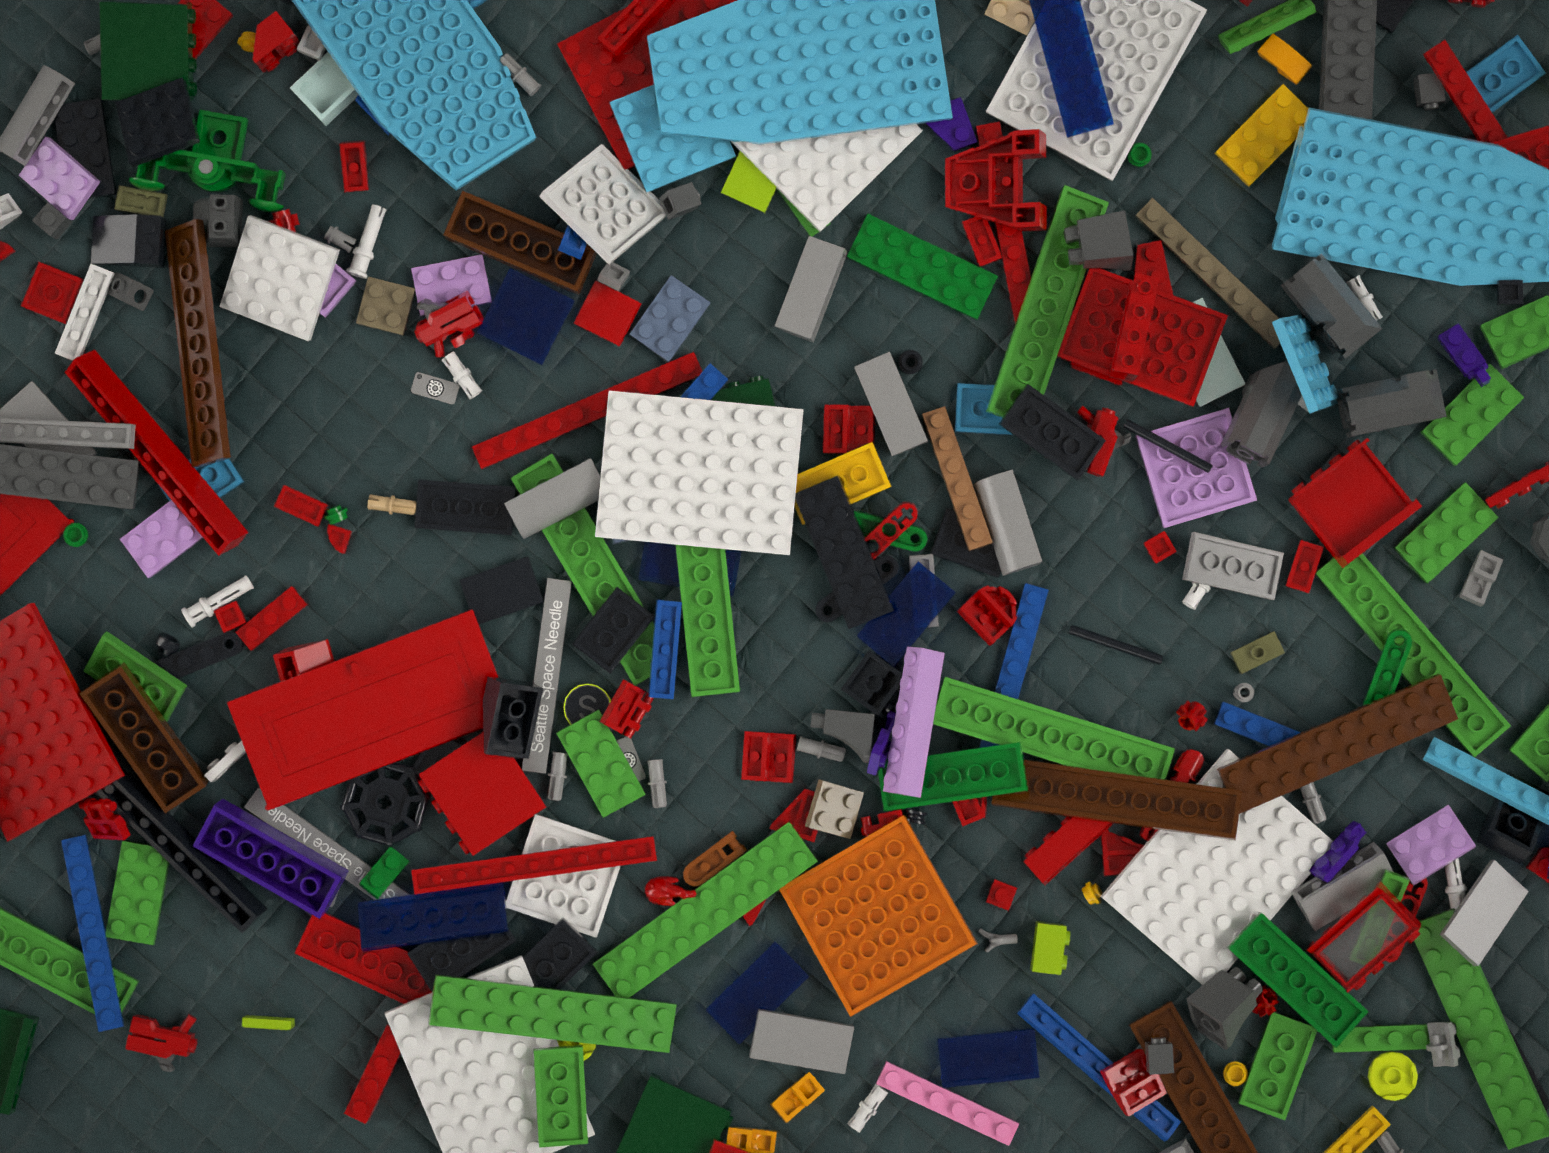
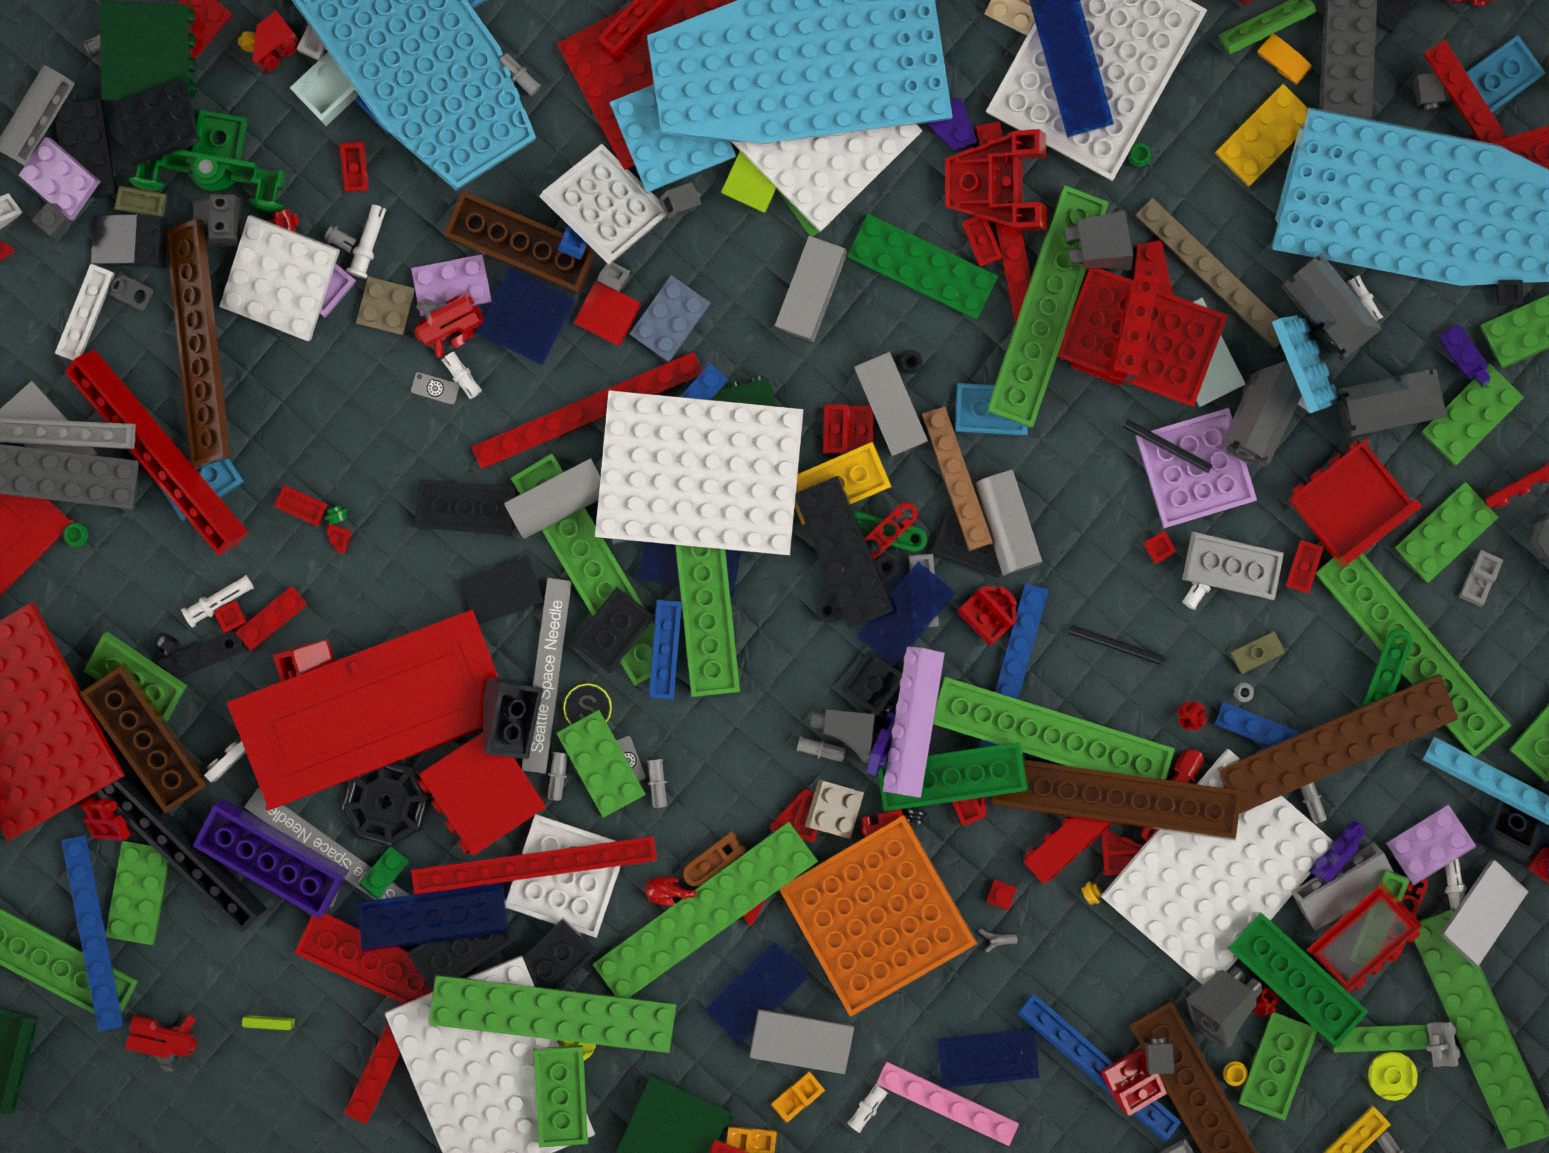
(52, 293): red tile -> none
(161, 539): lavender plate -> none
(391, 504): tan axle -> none
(622, 707): red plate -> none
(768, 756): red slope -> none
(1049, 948): lime brick -> none
(1052, 432): black plate -> none
(1103, 424): red piece -> none

